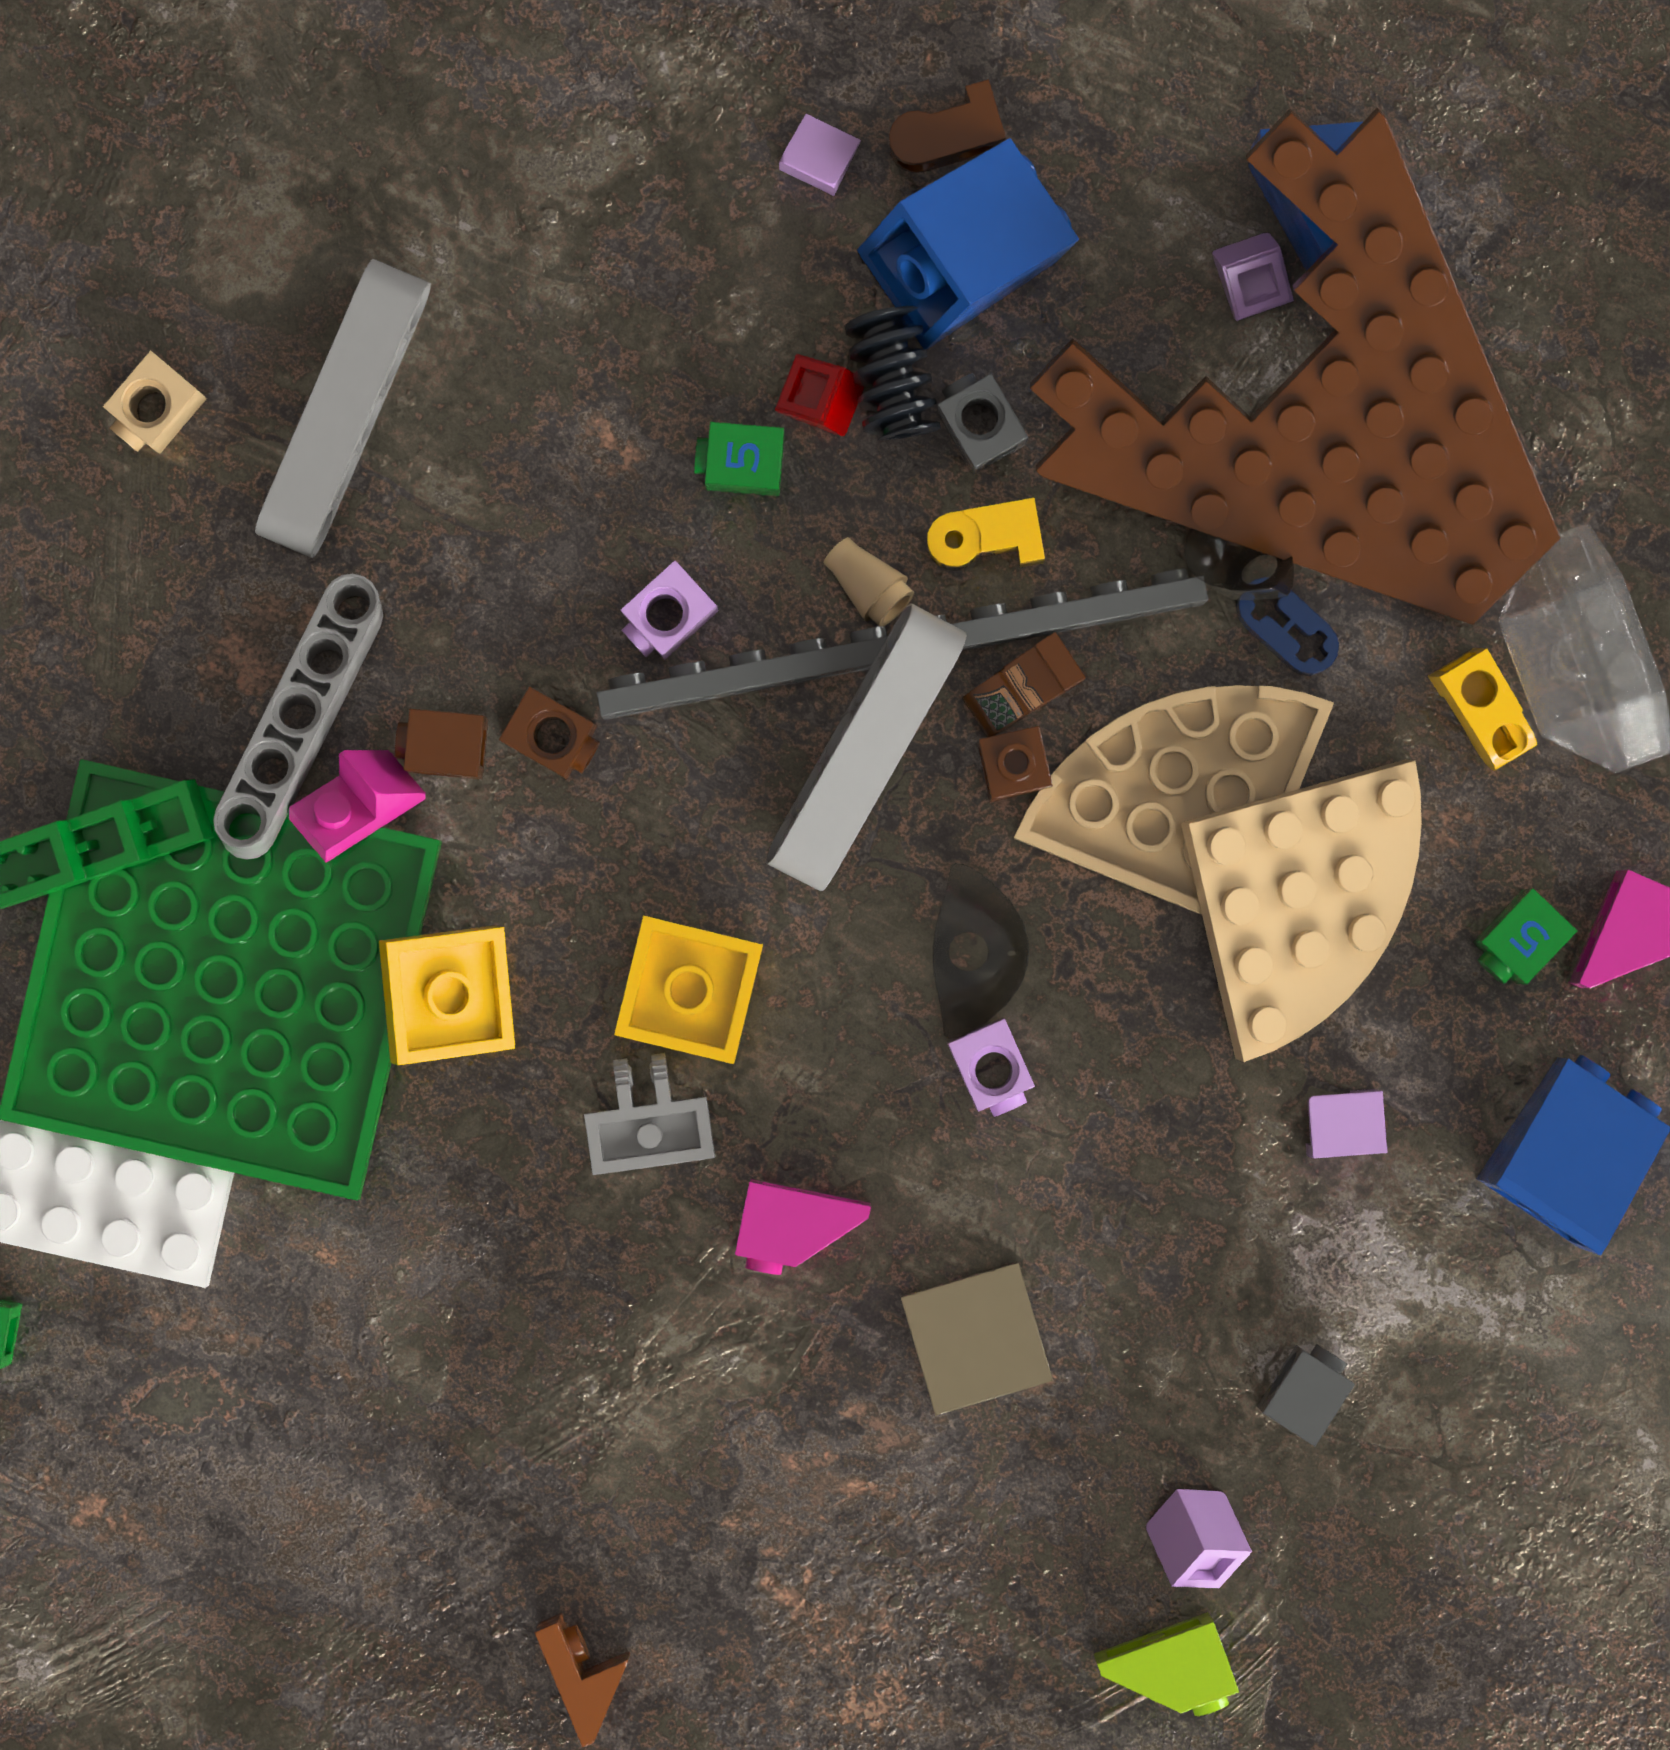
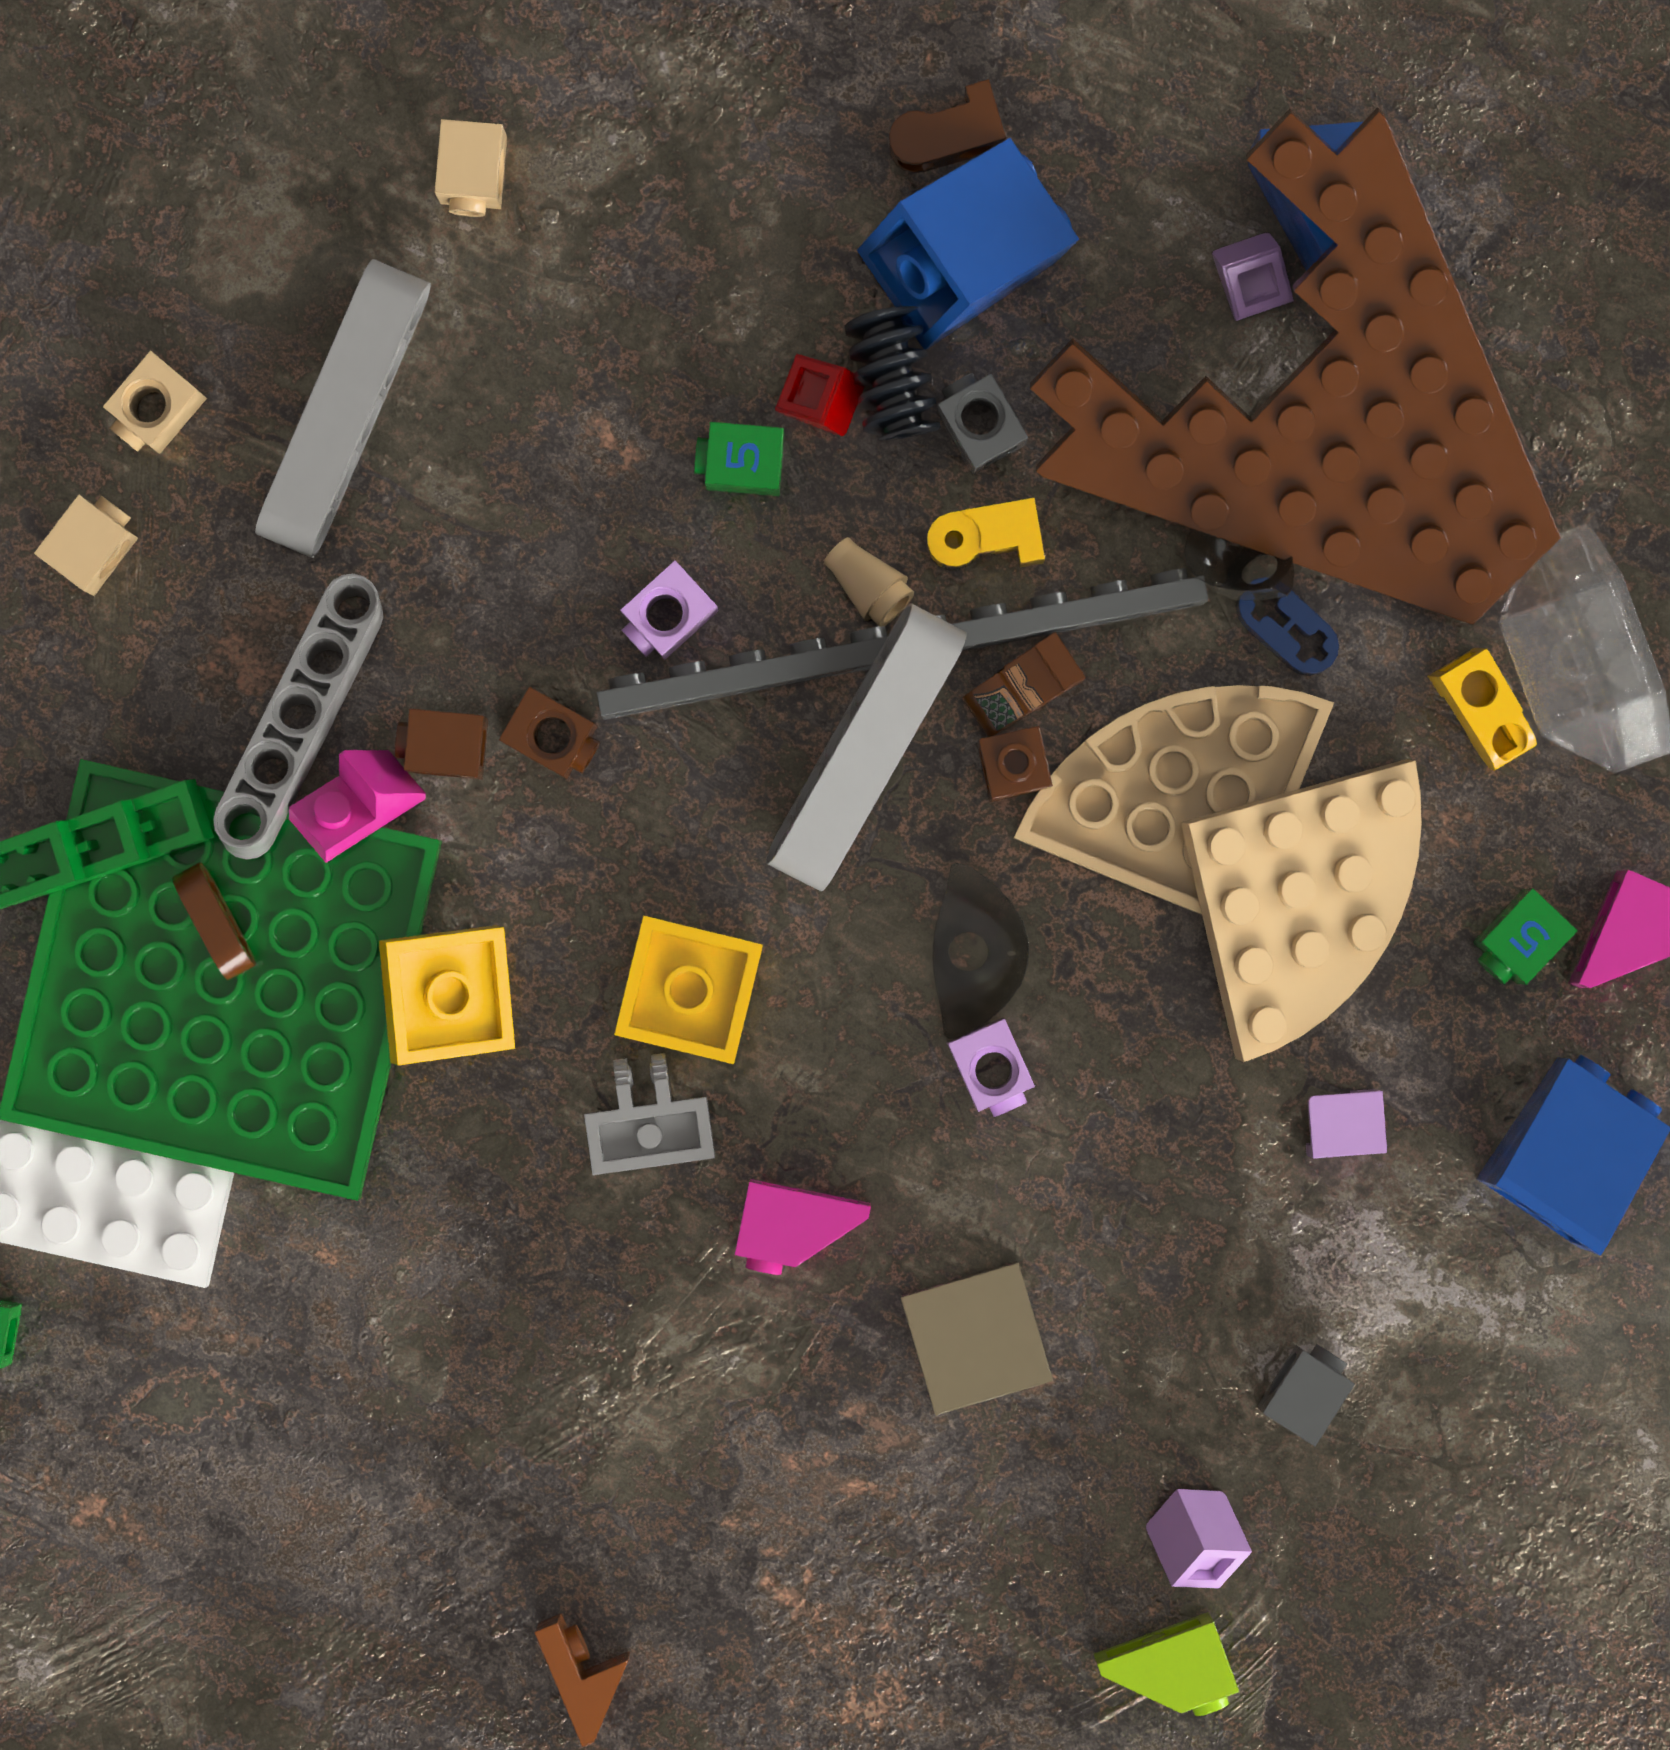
(88, 543): none -> tan brick
(213, 921): none -> reddish brown beam
(470, 166): none -> tan brick
(819, 154): lavender slope -> none

